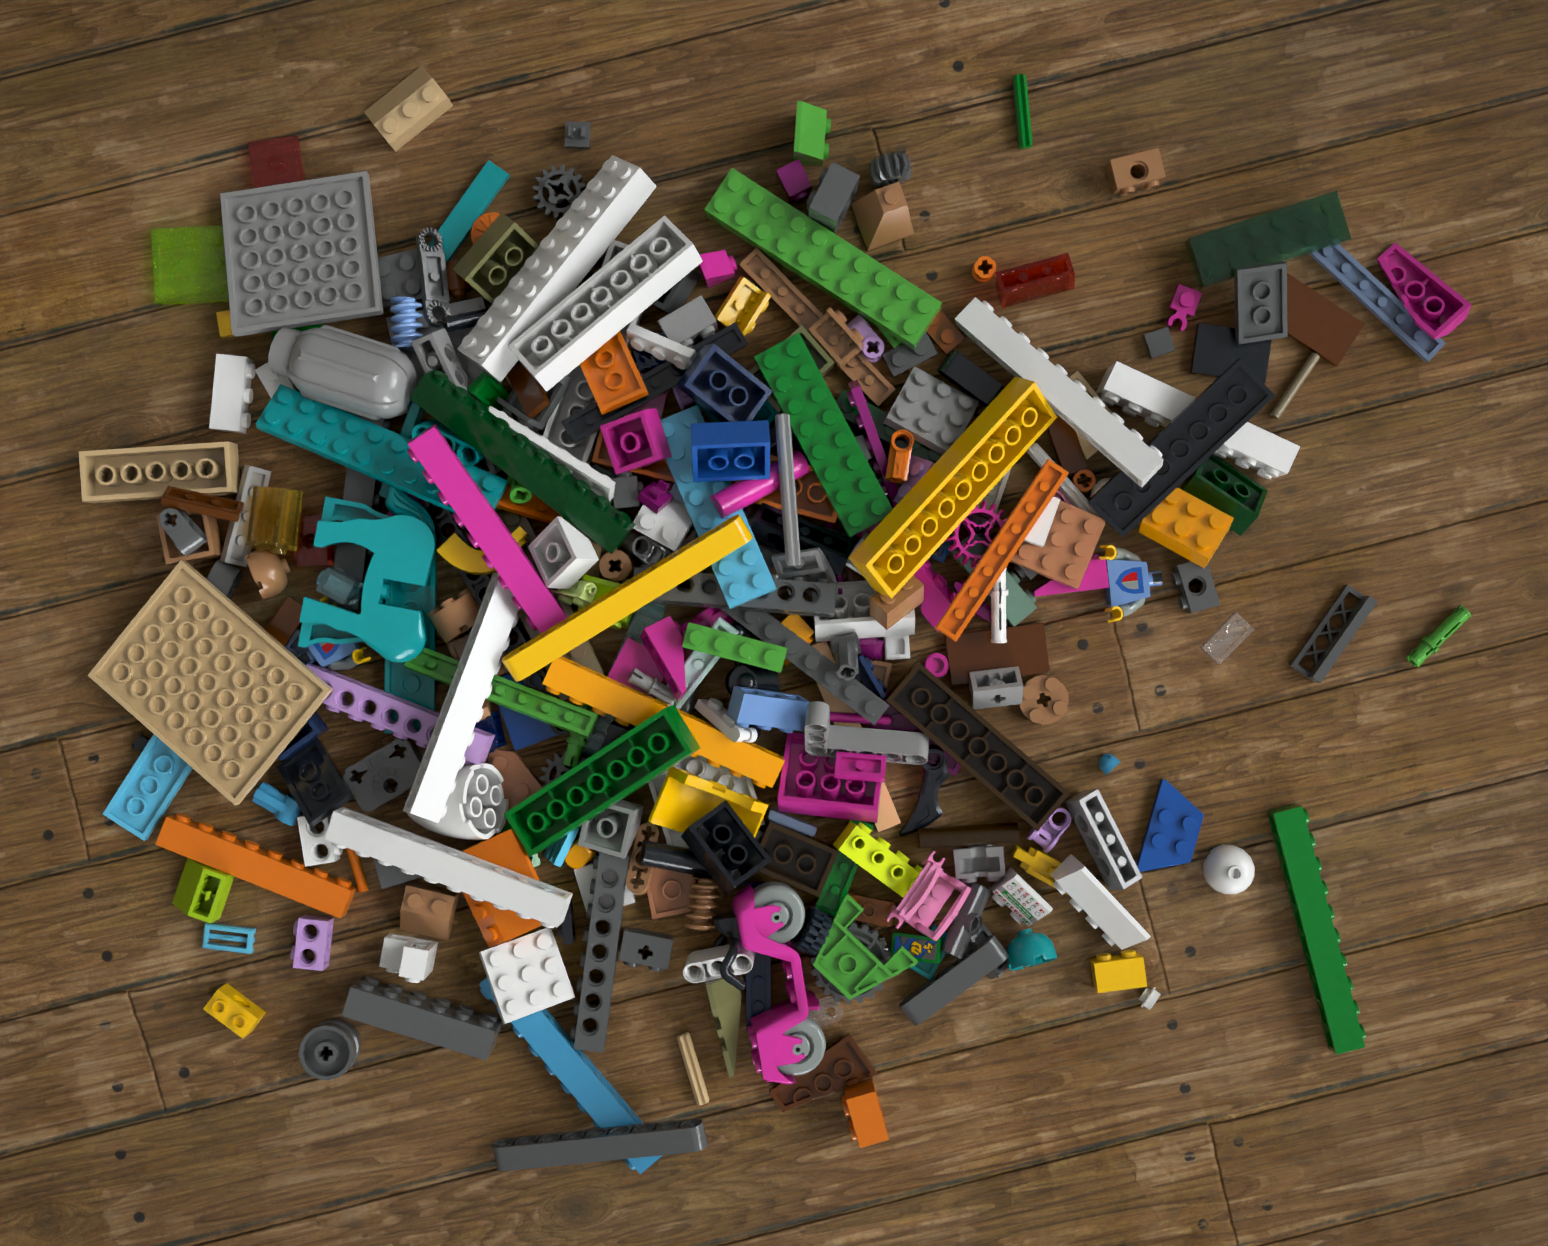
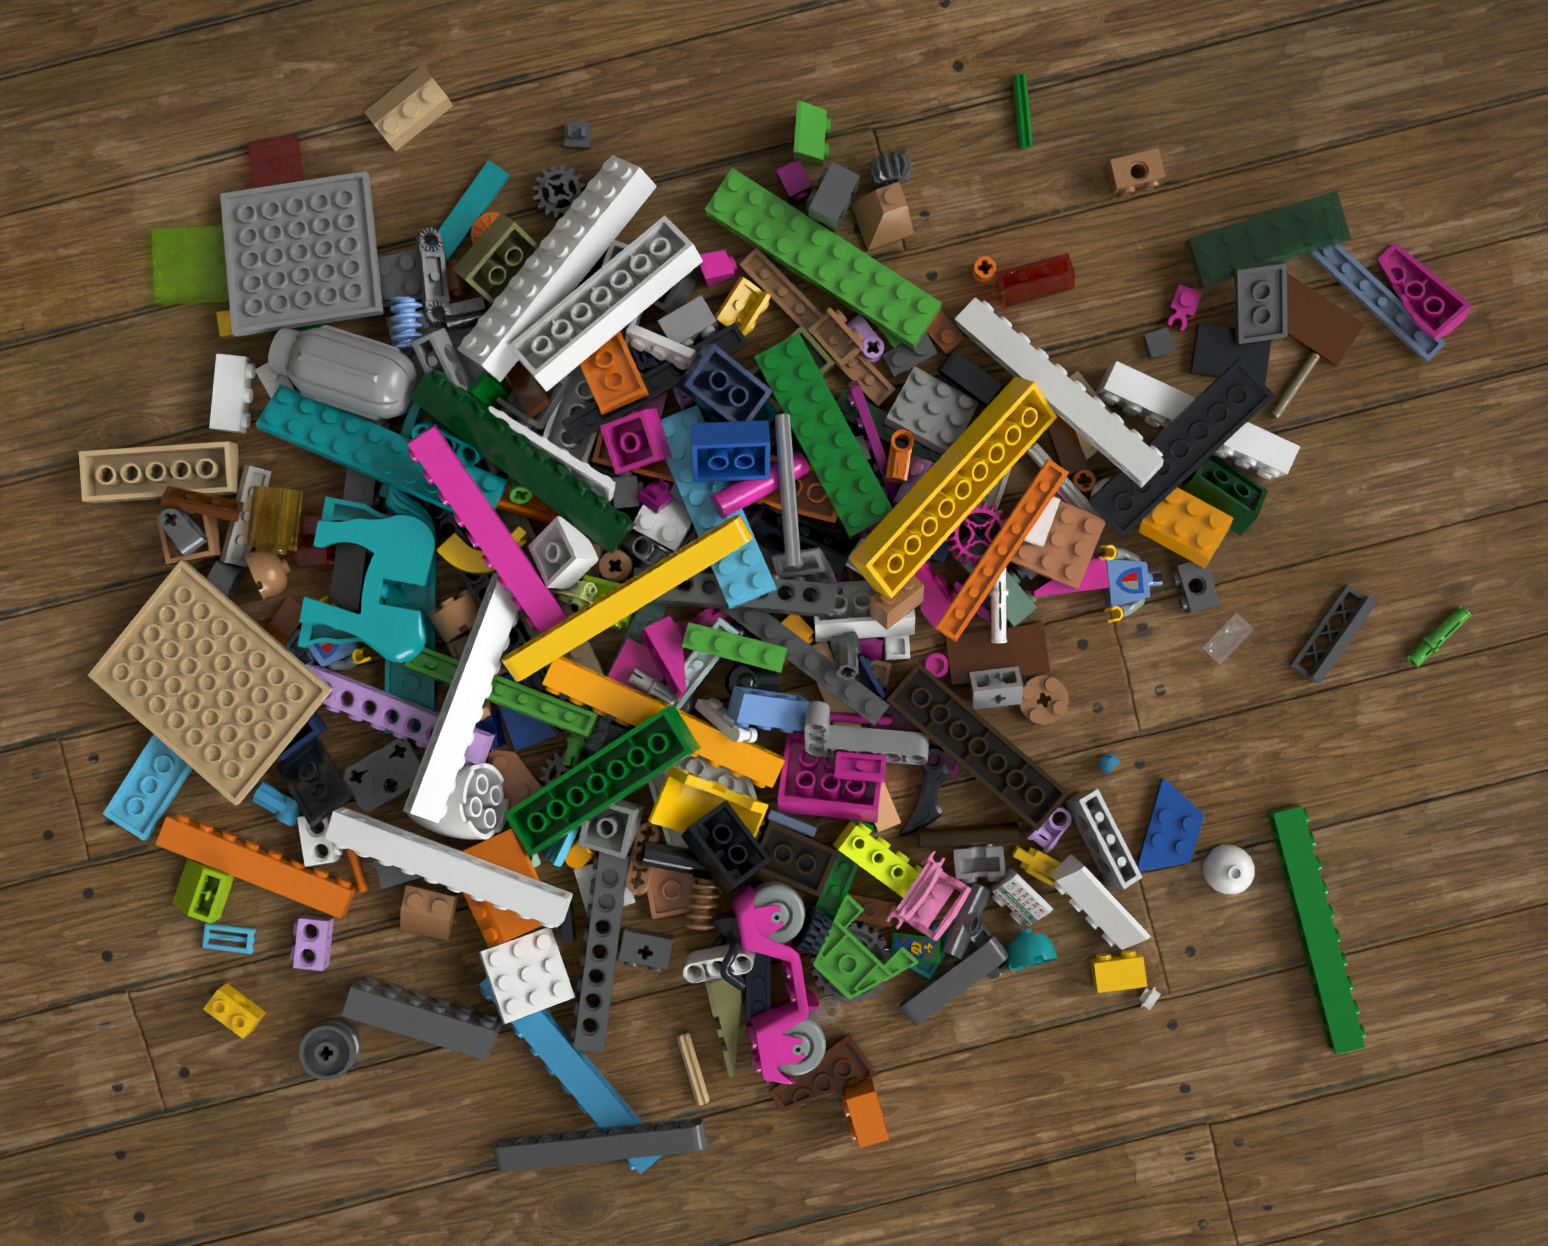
(140, 743): black piece -> none
(339, 586): clear light blue brick -> none
(408, 956): white brick -> none

